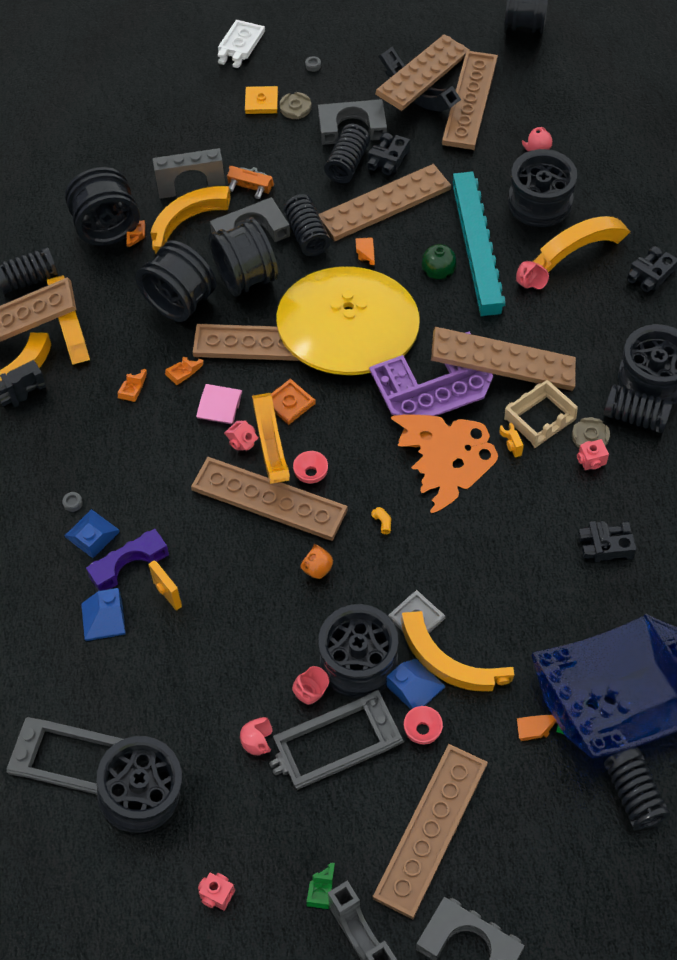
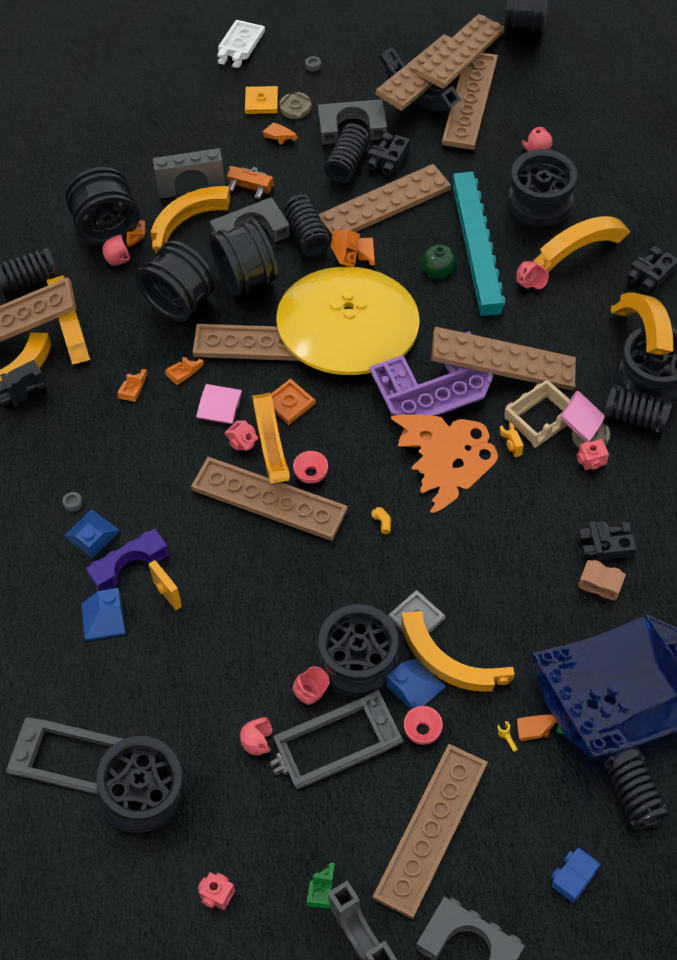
(114, 249): none -> coral helmet
(279, 132): none -> orange slope
(317, 562): orange helmet -> none
(345, 246): none -> orange slope
(460, 51): none -> medium nougat plate
(506, 734): none -> yellow hand
(575, 875): none -> blue brick
(582, 416): none -> bright pink slope
(601, 580): none -> nougat brick
(655, 319): none -> light orange arch

